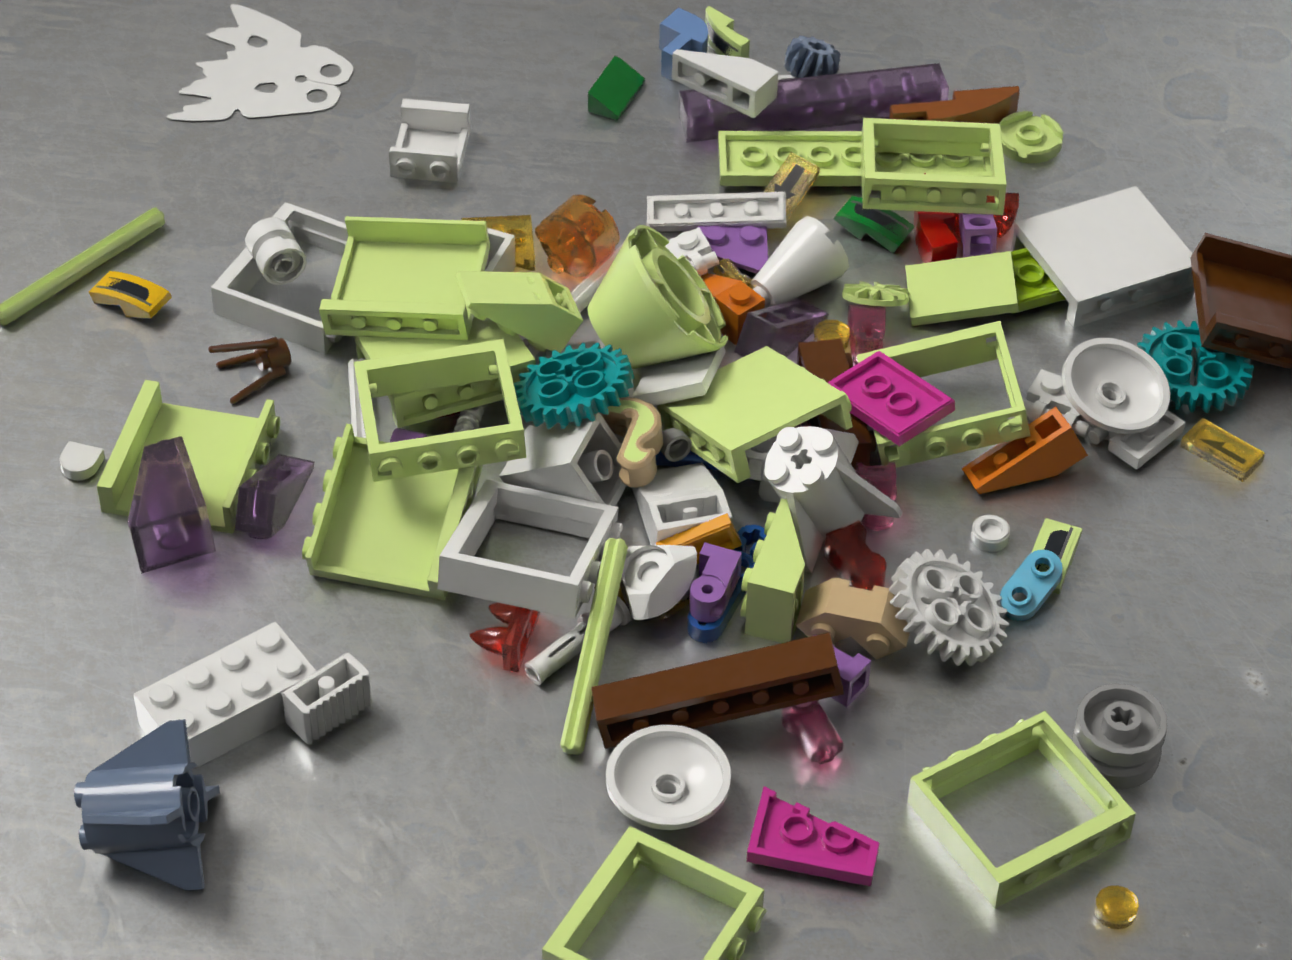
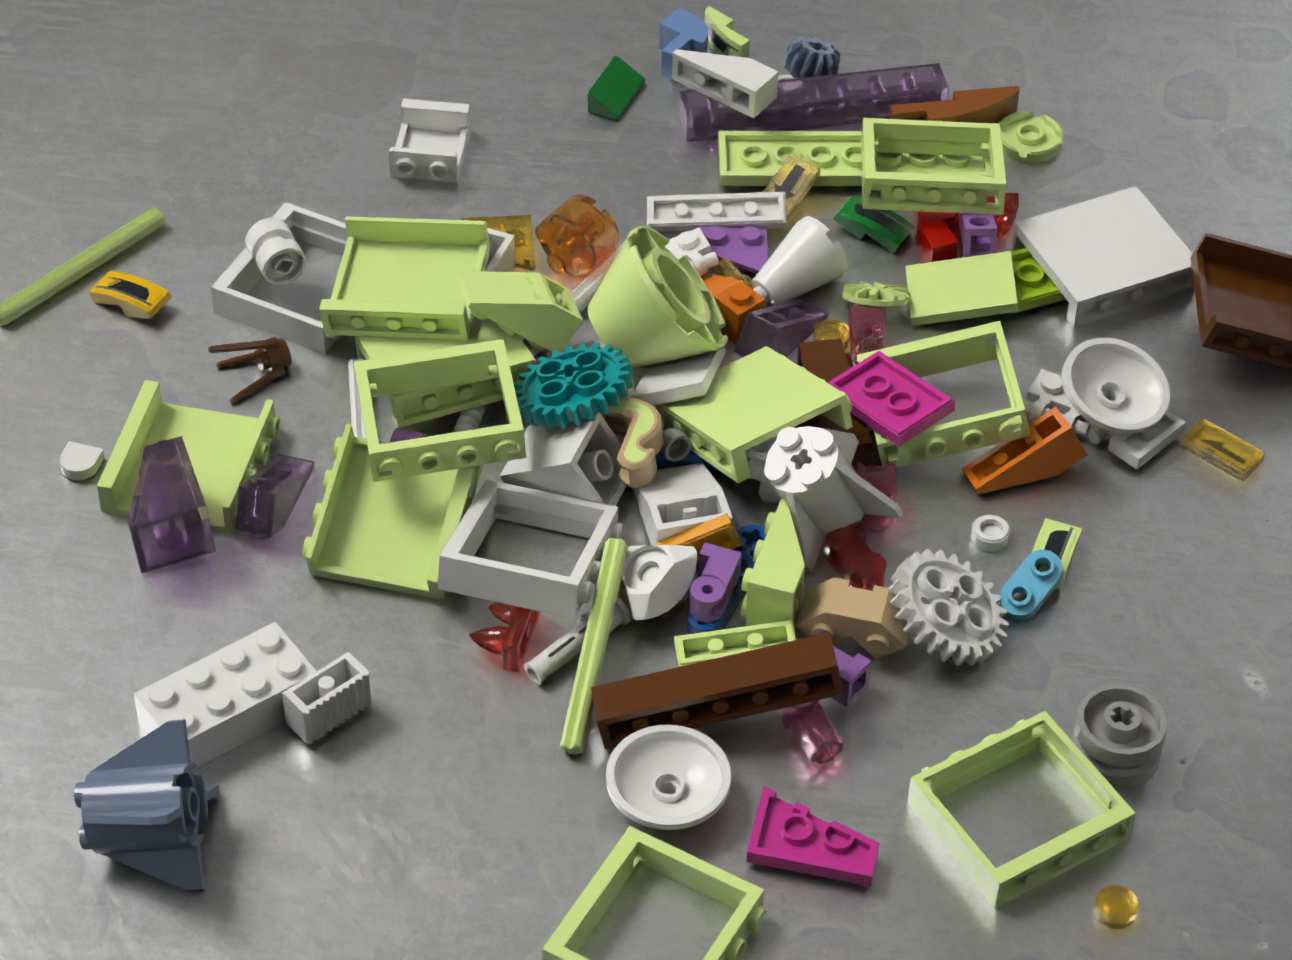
(234, 80): white piece -> none
(725, 642): none -> yellowish green slope
(1217, 374): teal gear -> none

